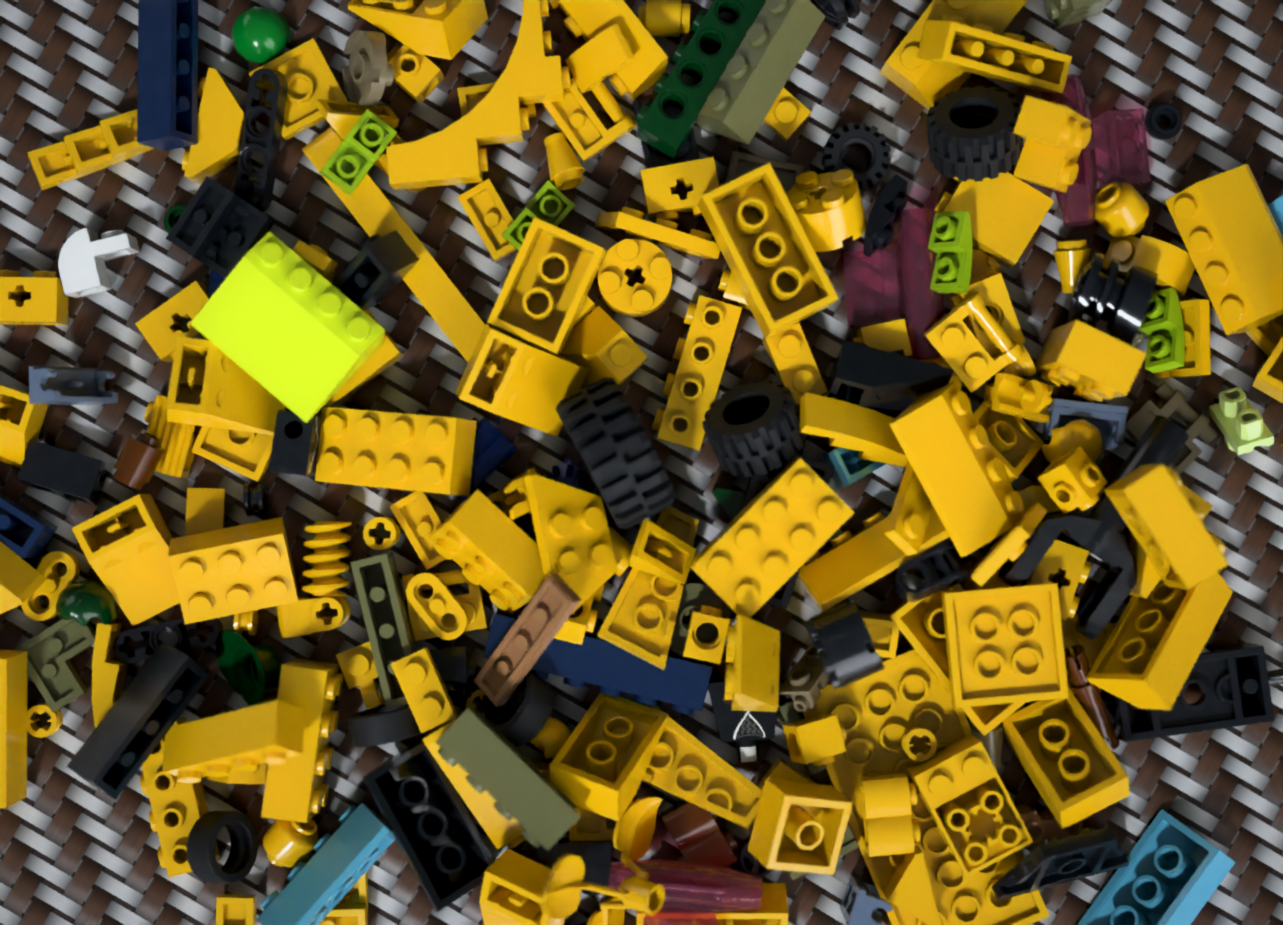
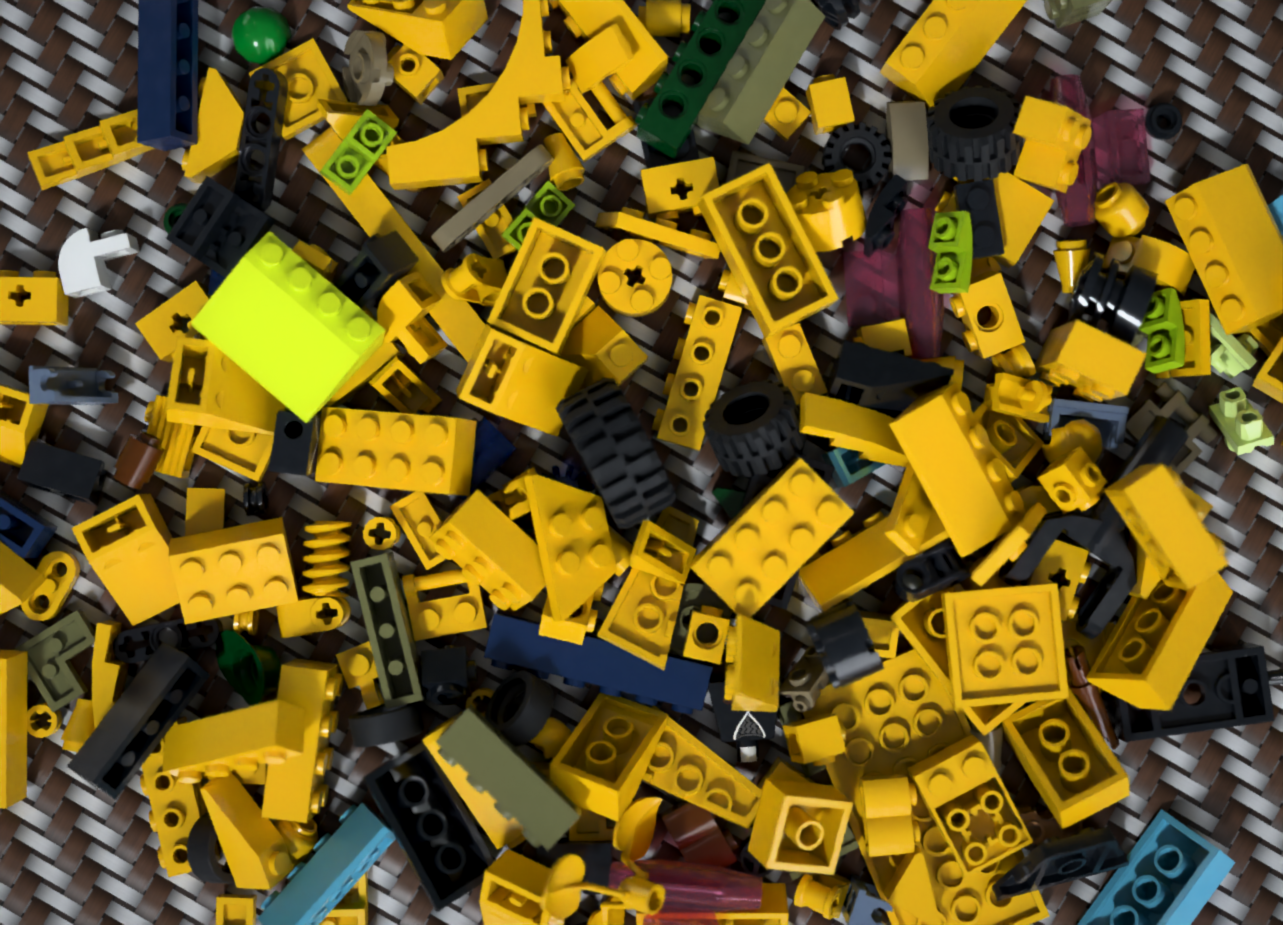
(79, 726): none -> yellow cone
(85, 601): dark green hair -> none
(249, 841): none -> yellow slope
(403, 313): none -> yellow brick
(404, 388): none -> yellow slope
(424, 690): yellow plate -> none
(434, 608): yellow plate -> none
(475, 280): none -> yellow piece
(492, 198): none -> dark tan beam
(527, 639): medium nougat tile -> none
(822, 893): none -> yellow piece
(829, 104): none -> yellow brick
(908, 140): none -> dark tan slope
(918, 755): yellow bush -> none
(963, 350): yellow plate -> none
(980, 201): none -> black plate
(994, 56): yellow brick -> none
(1228, 352): none -> yellowish green hips

